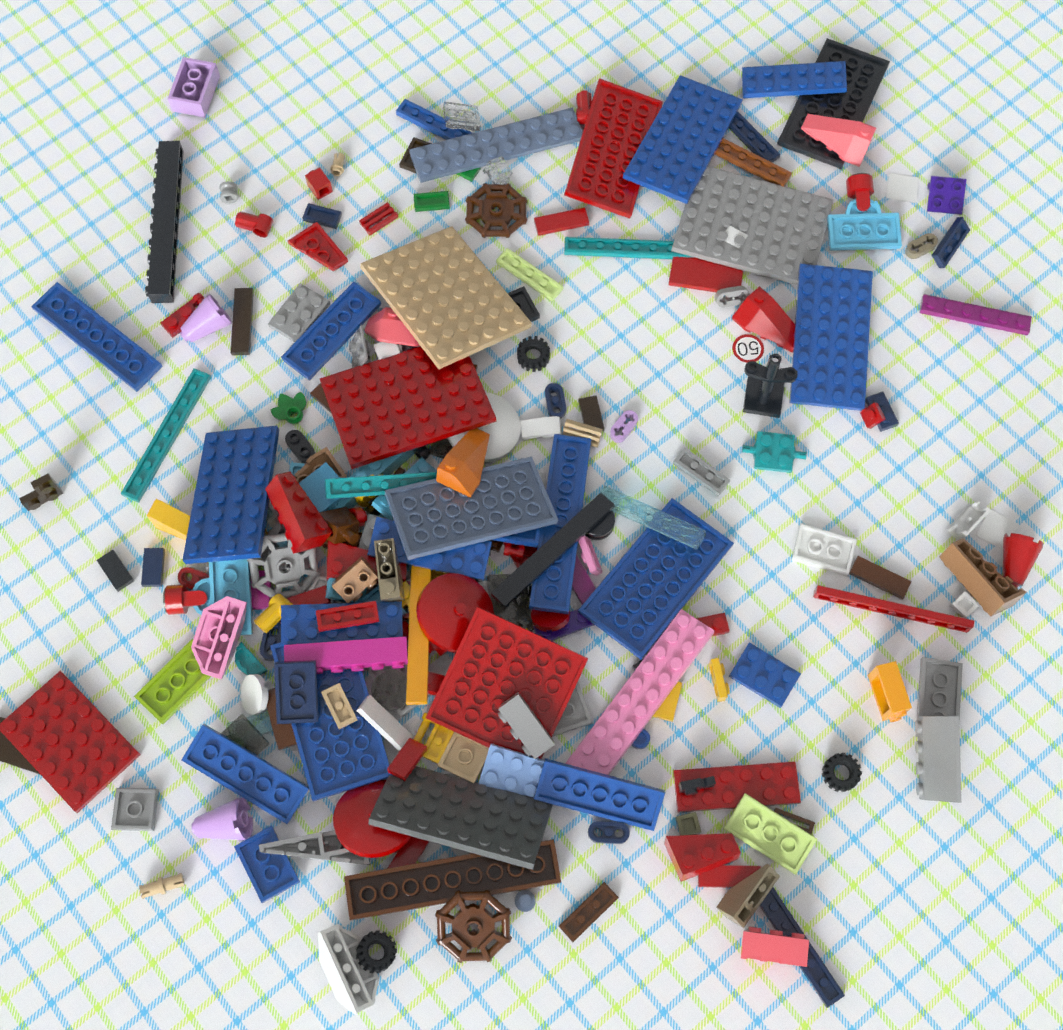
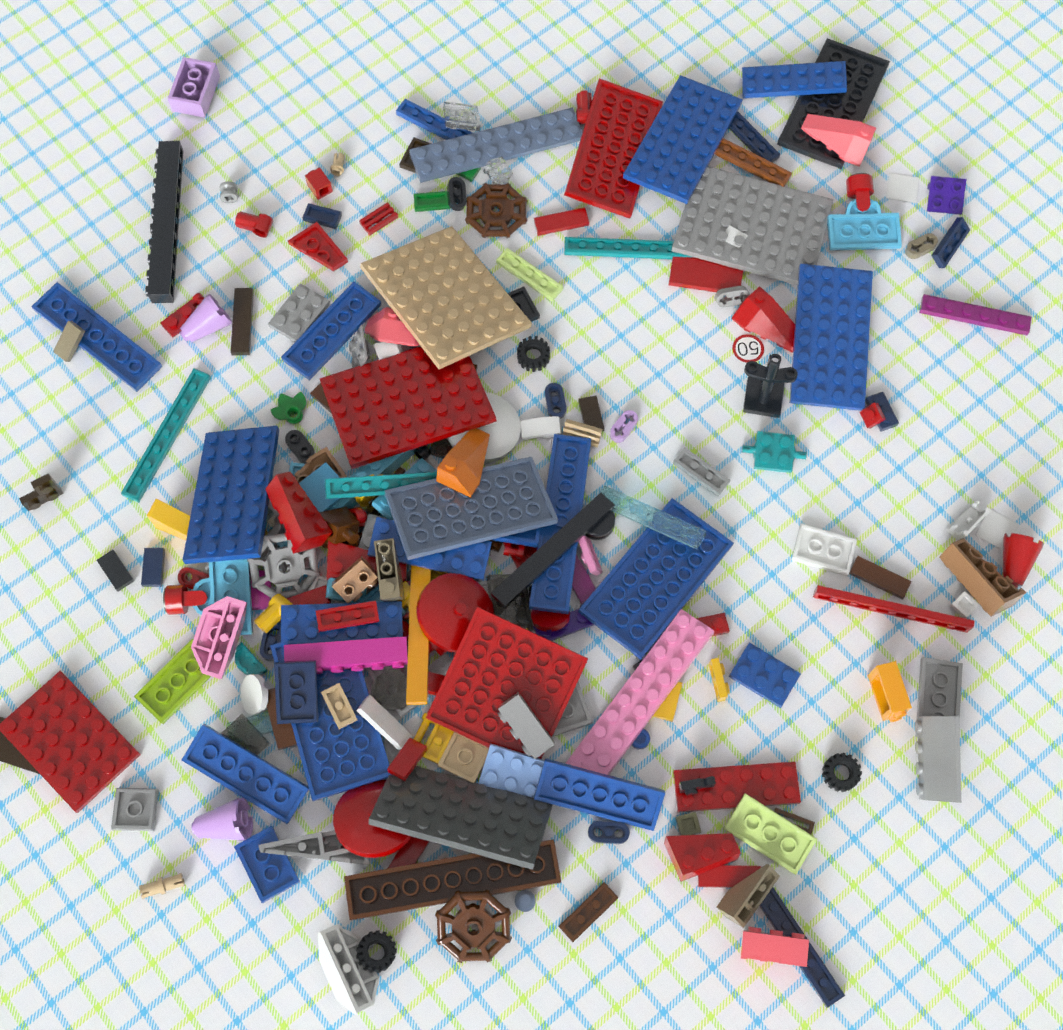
(69, 341): none -> tile
(456, 195): none -> black plate

